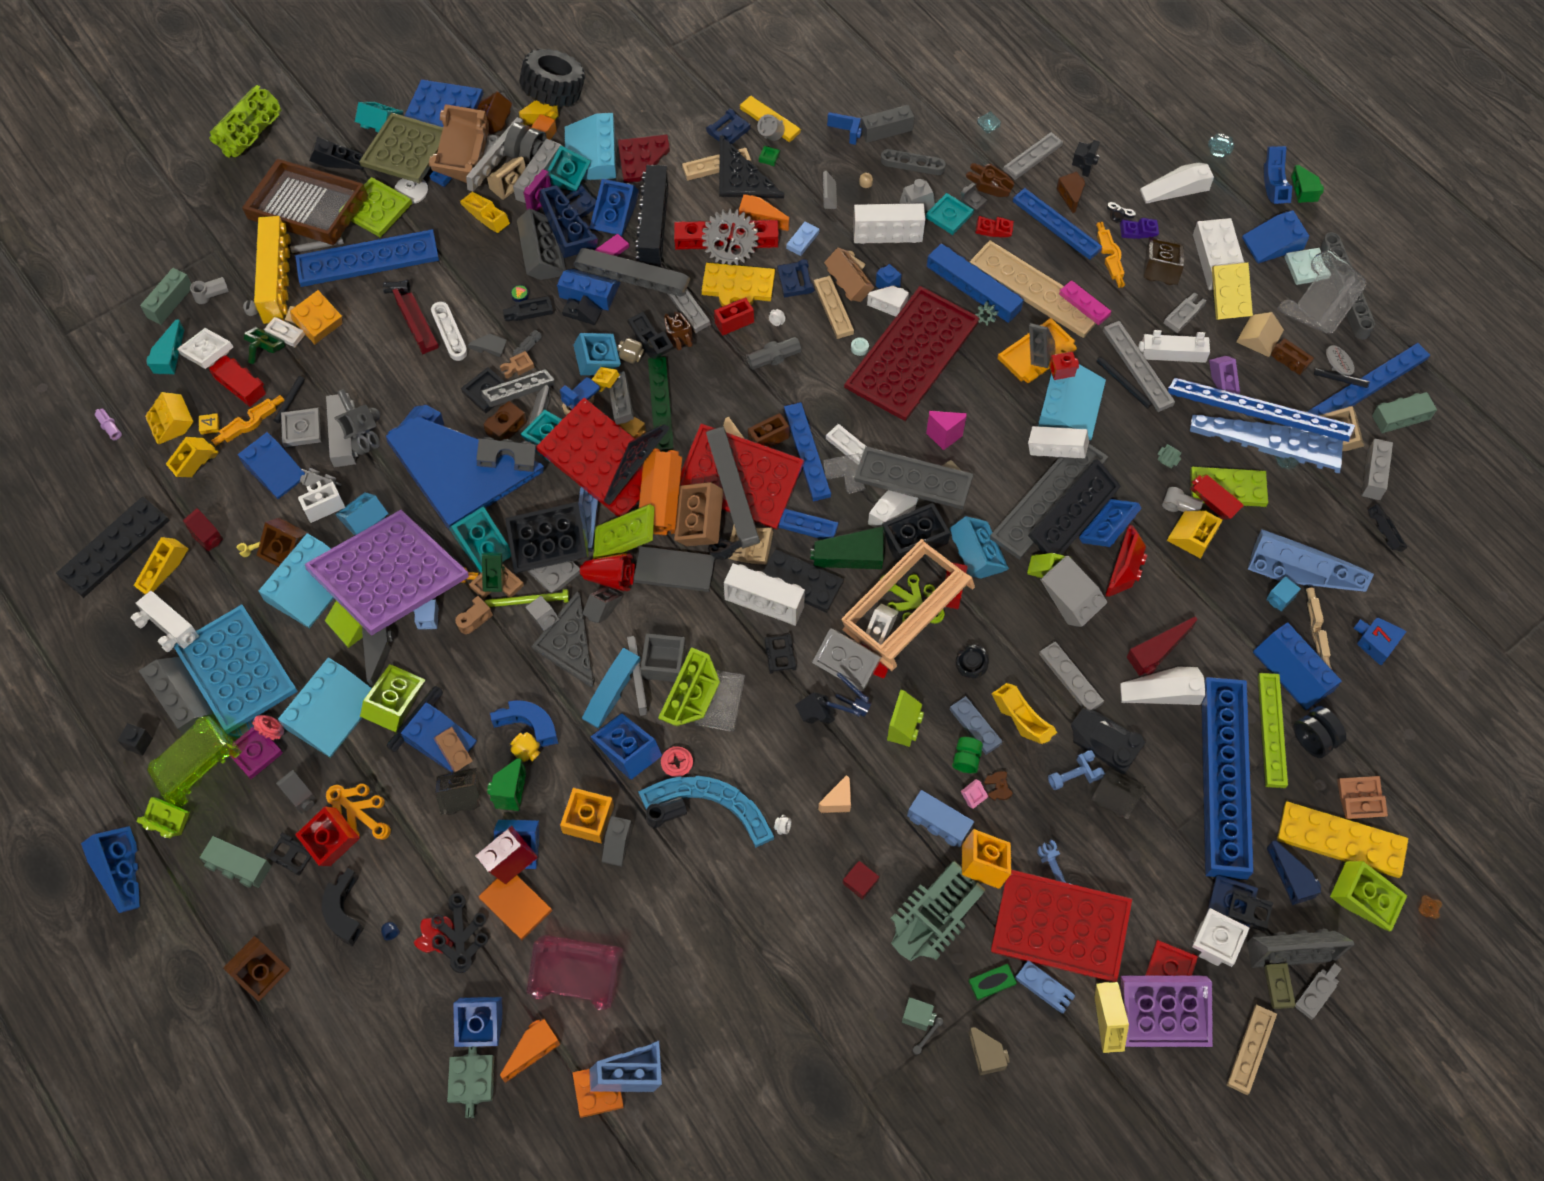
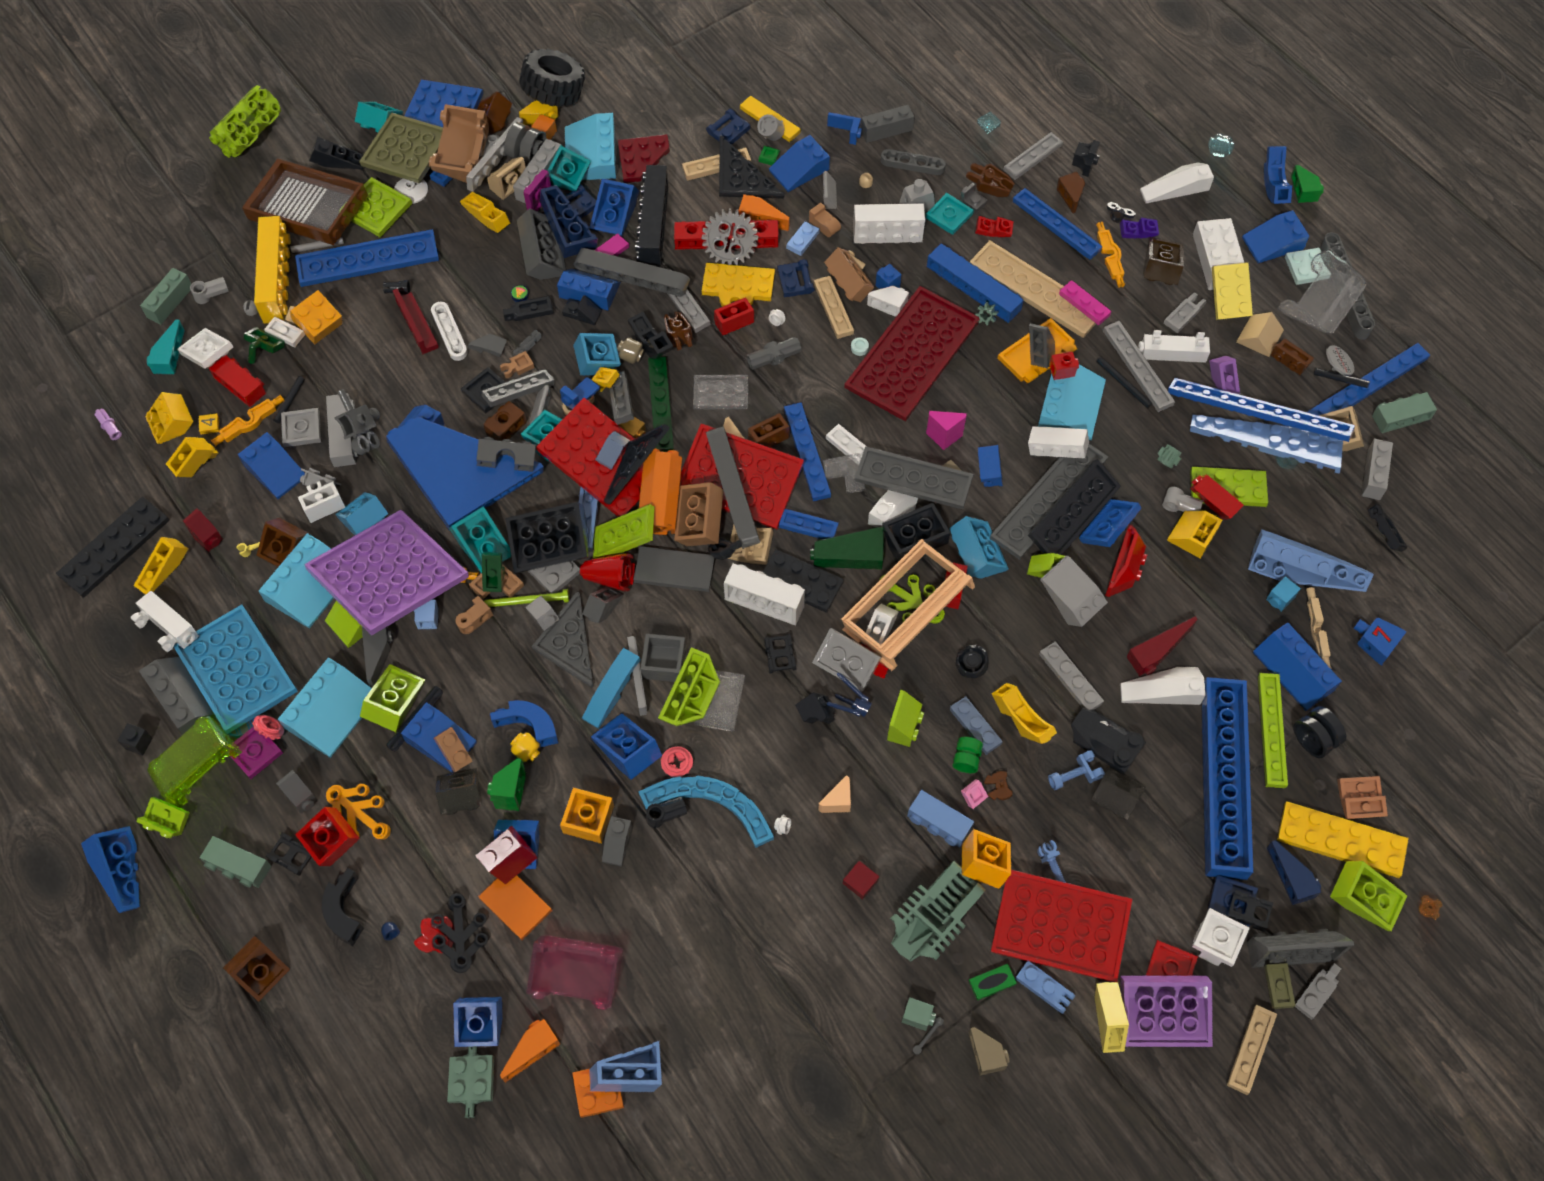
(612, 449): none -> sand blue slope
(720, 392): none -> clear plate
(800, 164): none -> blue slope
(823, 220): none -> medium nougat leg
(990, 466): none -> blue hinge

